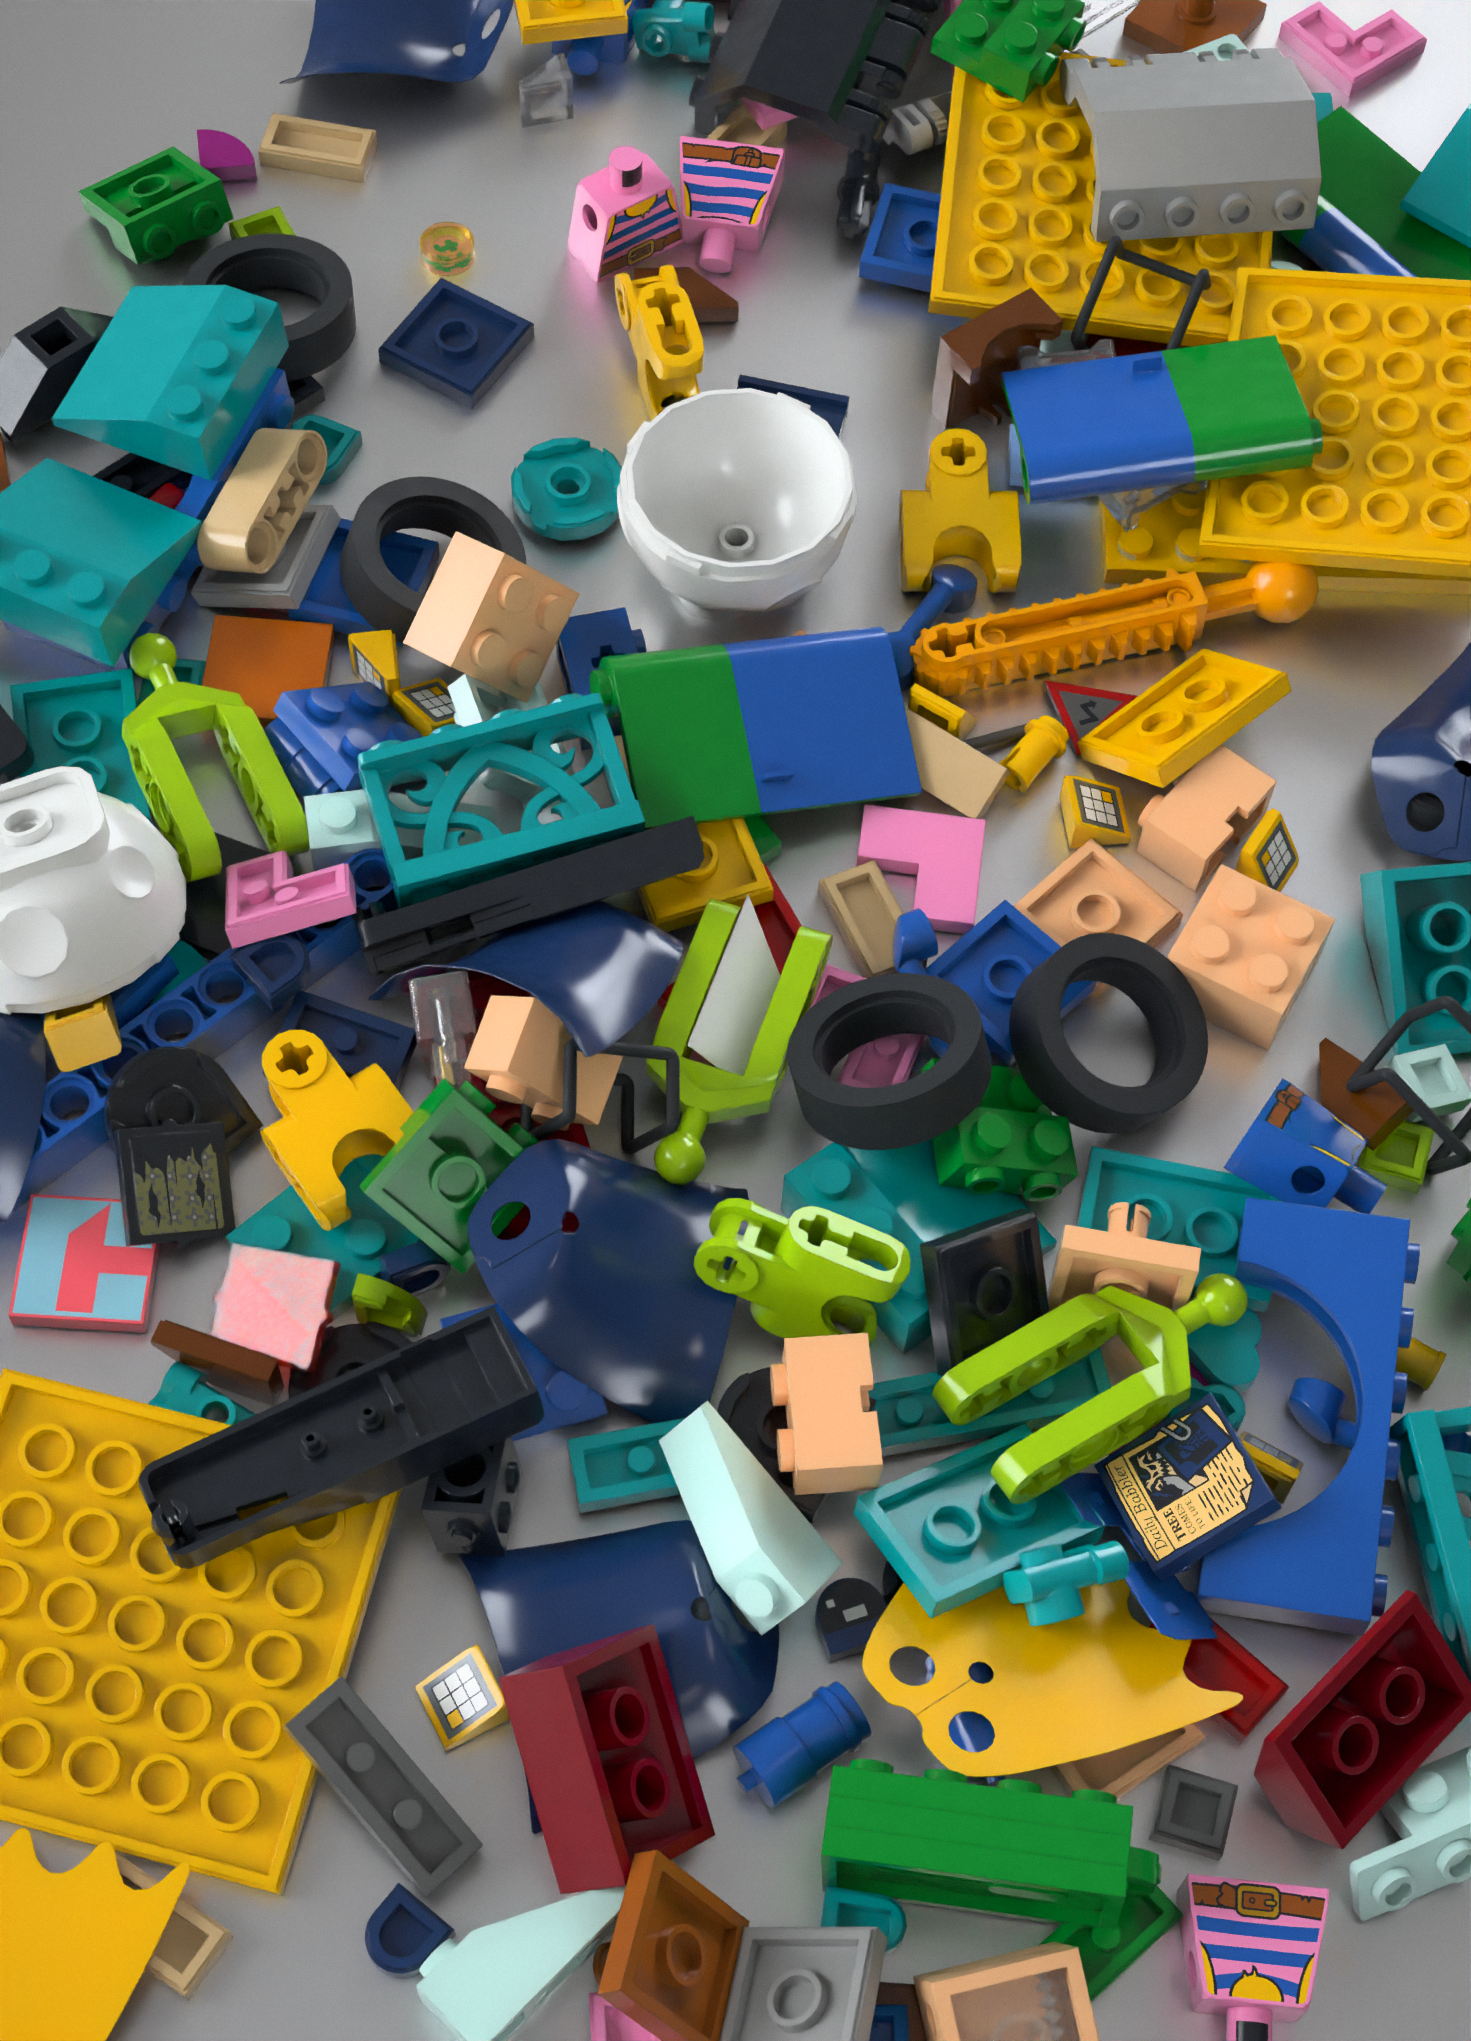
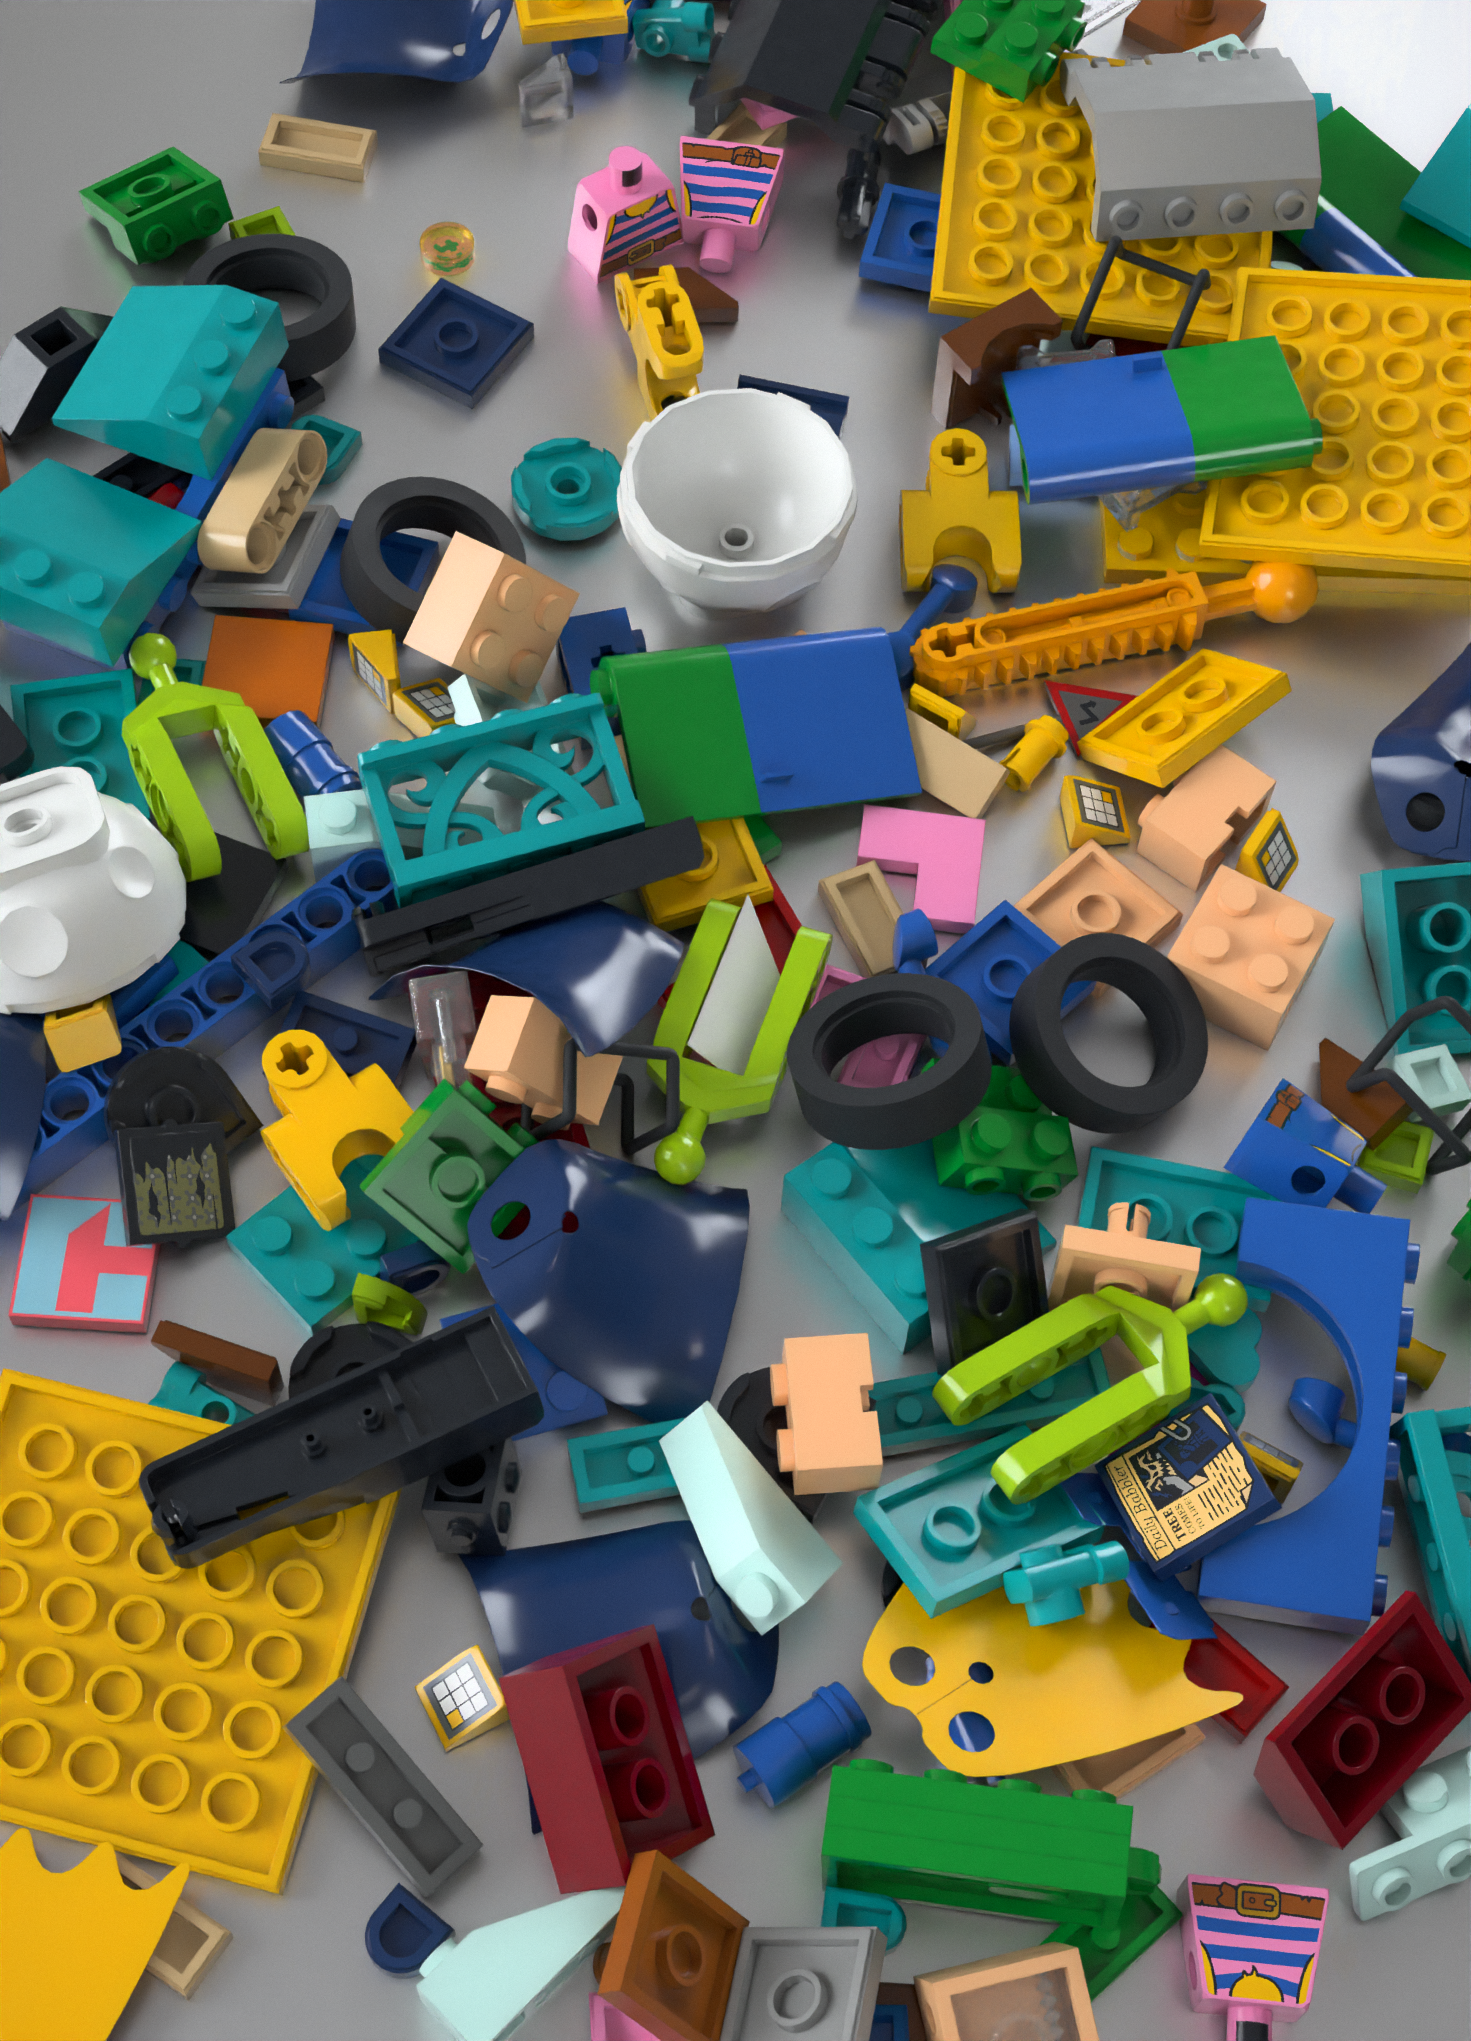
(225, 155): magenta tile -> none
(270, 902): bright pink tile -> none
(276, 1304): clear red piece -> none
(342, 723): blue plate -> none
(801, 1267): lime piece -> none
(847, 1616): tile -> none
(1193, 1812): dark grey tile -> none
(1349, 56): bright pink tile -> none

